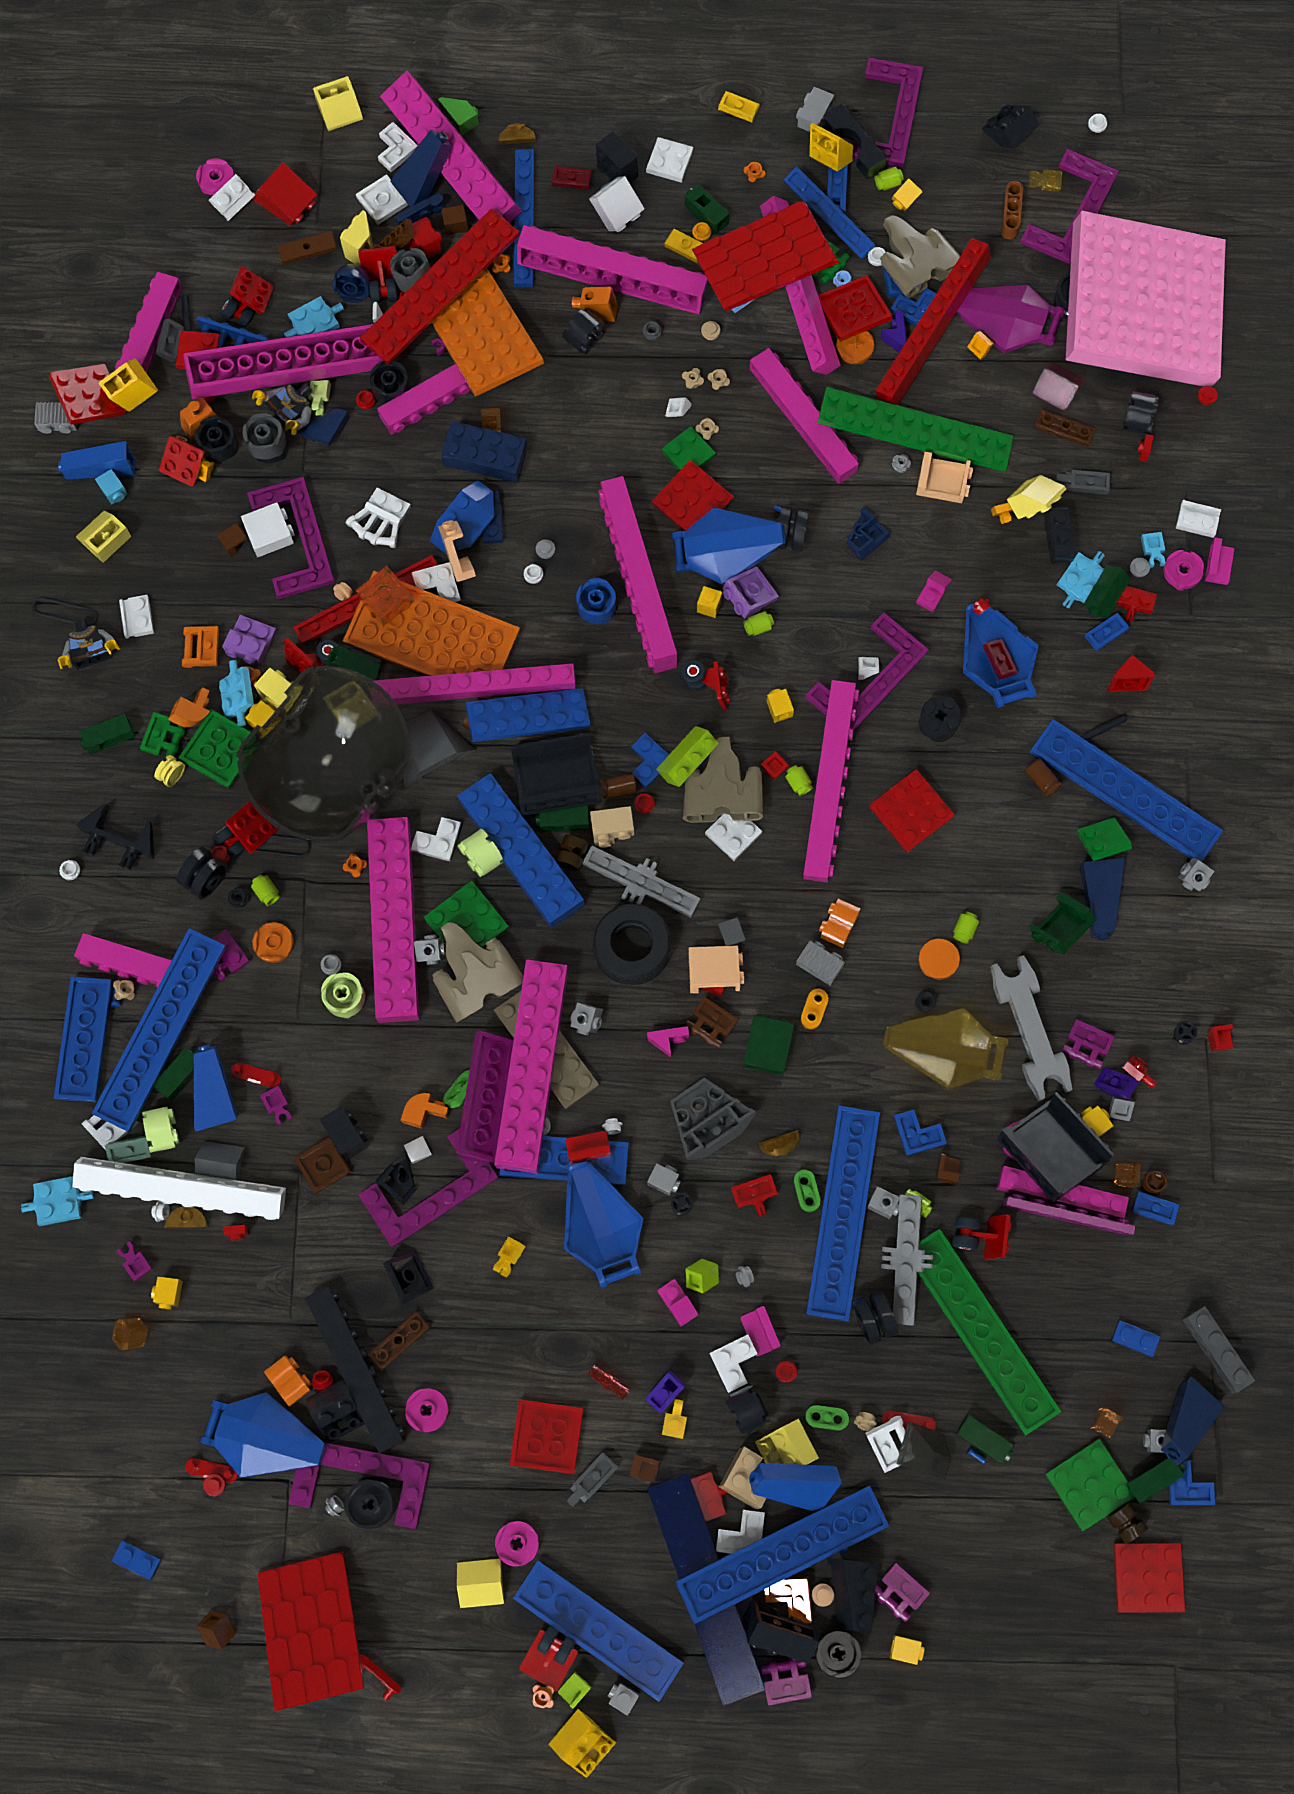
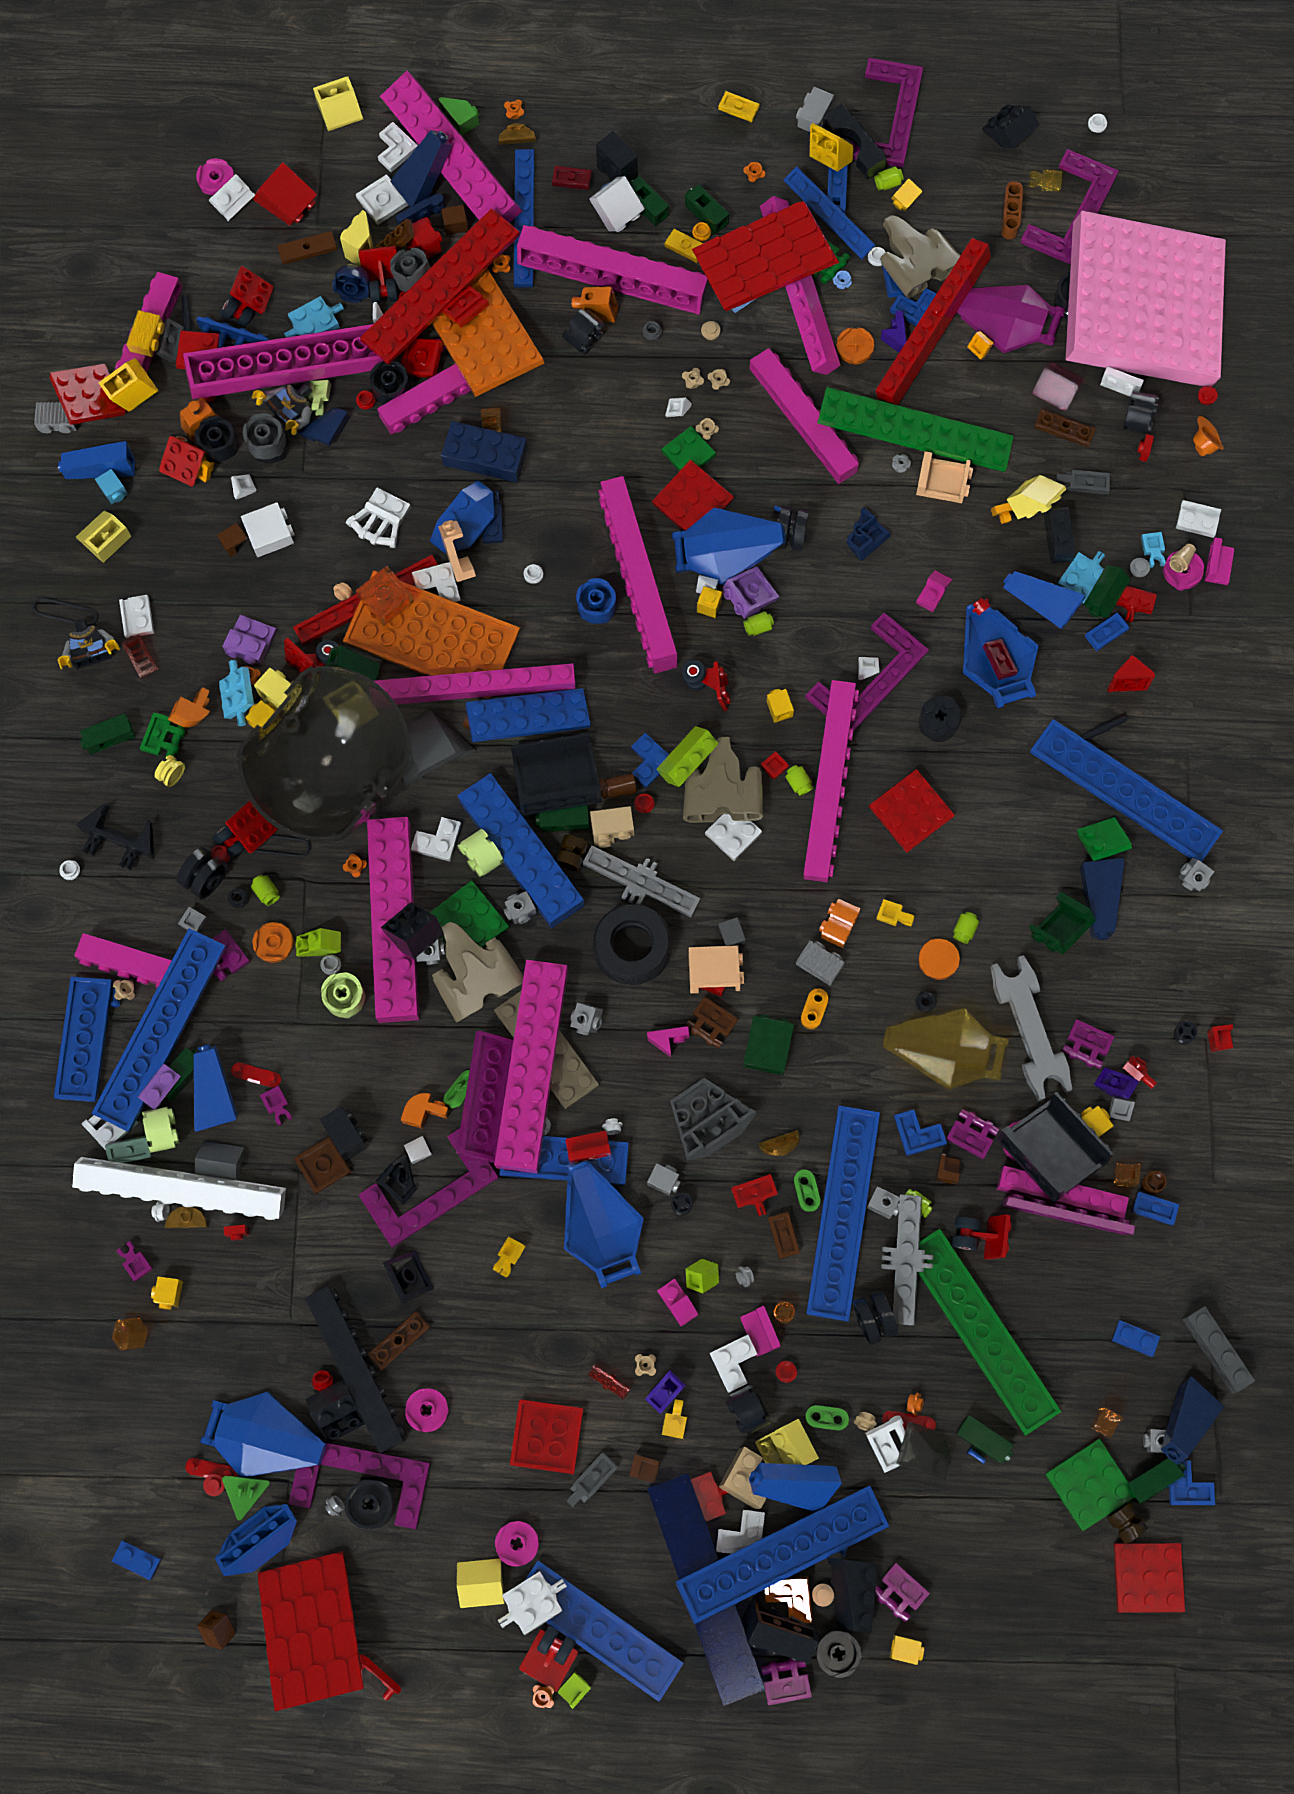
(56, 1201): medium azure plate -> none
(132, 642): none -> clear red slope
(145, 333): none -> yellow brick
(158, 1086): none -> medium lavender plate
(192, 920): none -> light grey plate
(206, 646): orange plate -> none
(215, 749): green plate -> none
(242, 486): none -> white slope
(243, 1492): none -> bright green piece
(256, 1540): none -> blue wedge
(288, 1380): orange brick -> none
(318, 943): none -> lime slope
(319, 572): magenta plate -> none
(413, 930): none -> black slope
(422, 357): none -> red plate
(465, 306): none -> red plate
(514, 113): none -> orange plate
(520, 901): none -> light grey brick
(532, 1603): none -> white plate
(545, 549): light grey plate -> none
(582, 1743): yellow slope -> none
(623, 1698): light grey brick -> none
(645, 1370): none -> tan plate
(654, 206): none -> dark green brick
(669, 159): white plate -> none
(707, 582): none -> white slope
(783, 1235): none -> reddish brown plate
(786, 1309): none -> clear orange wheel
(854, 308): red plate -> none
(892, 913): none -> yellow plate
(915, 1403): none -> orange plate
(969, 1139): none -> magenta plate
(1043, 778): reddish brown piece -> none
(1047, 599): none -> blue slope
(1120, 381): none -> white plate
(1180, 561): none -> tan cone
(1206, 438): none -> orange piece

